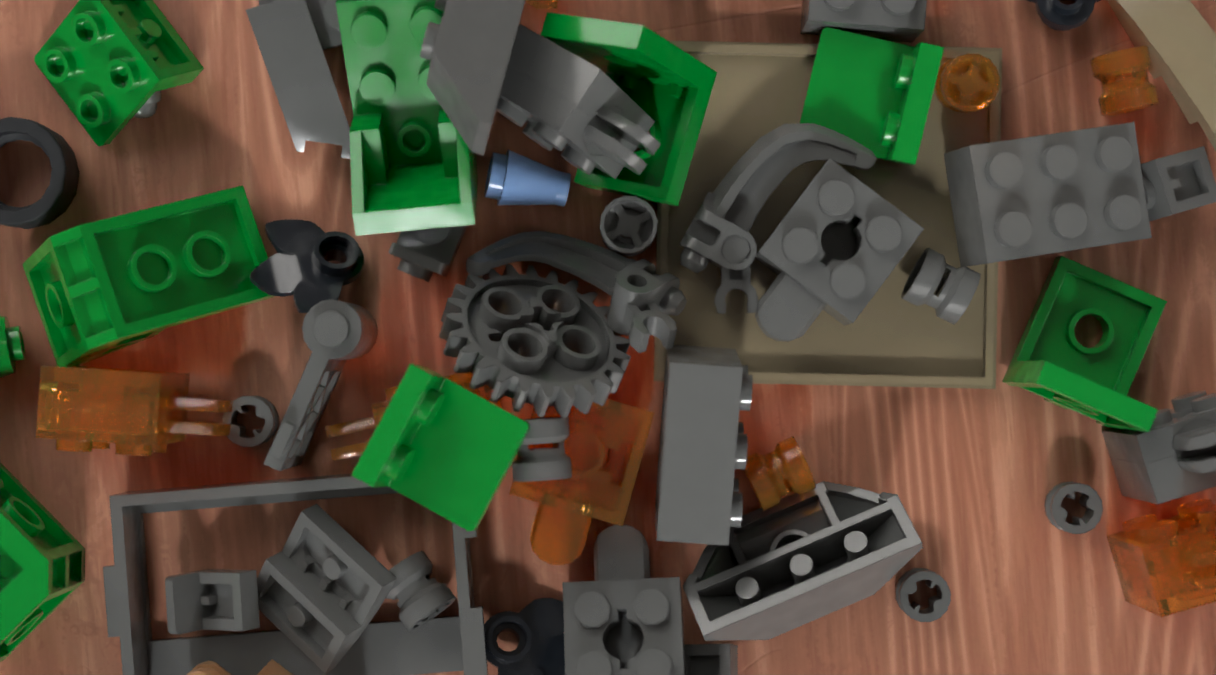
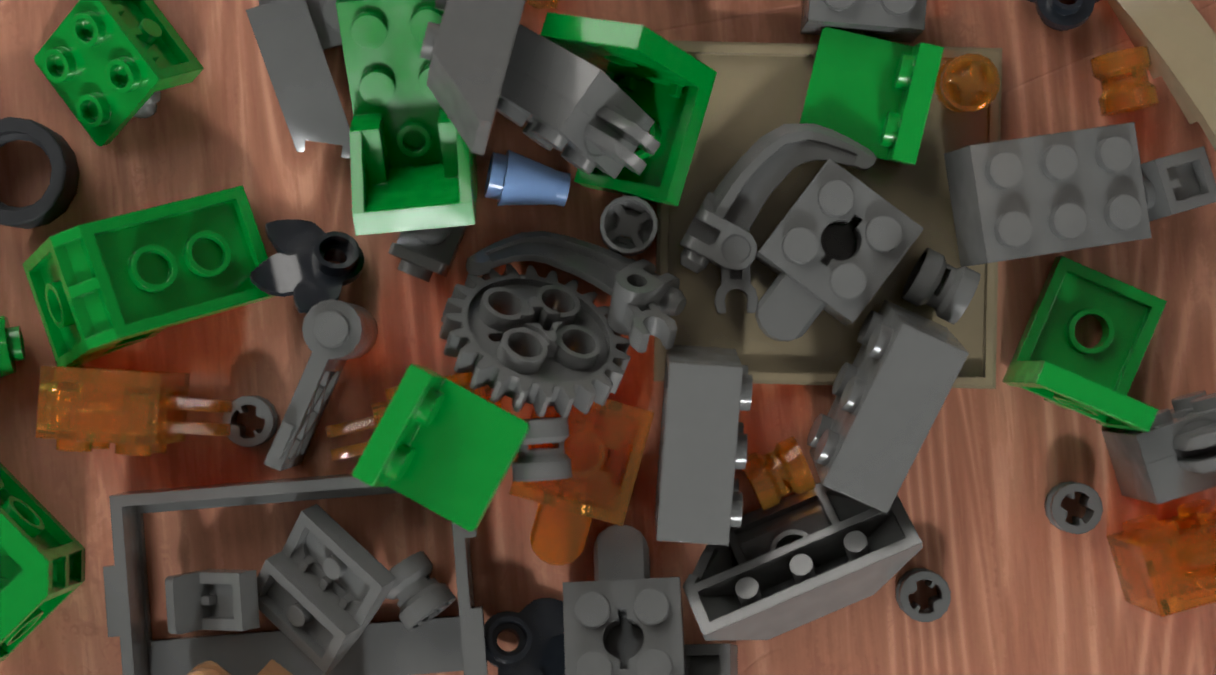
(884, 404): none -> dark grey brick

